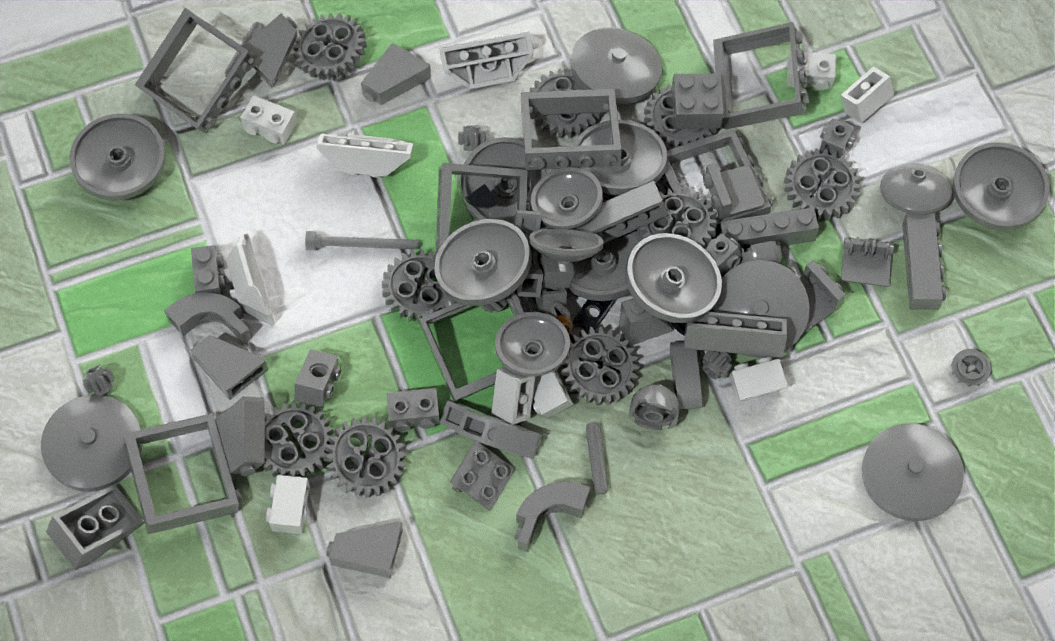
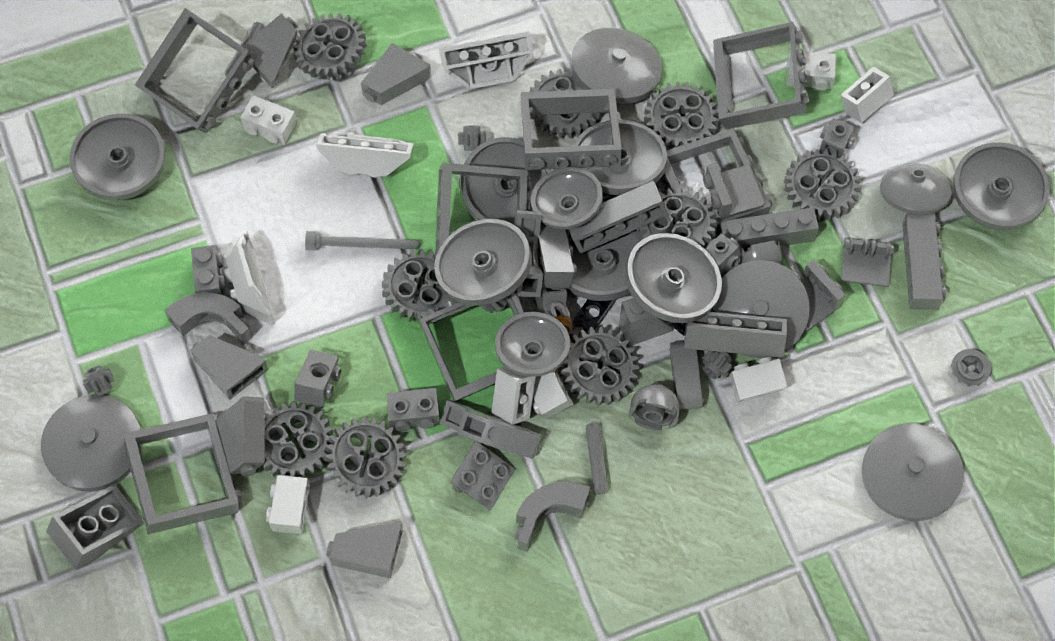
(482, 198): black tile -> none
(566, 244): light grey dish -> none
(697, 100): light grey brick -> none

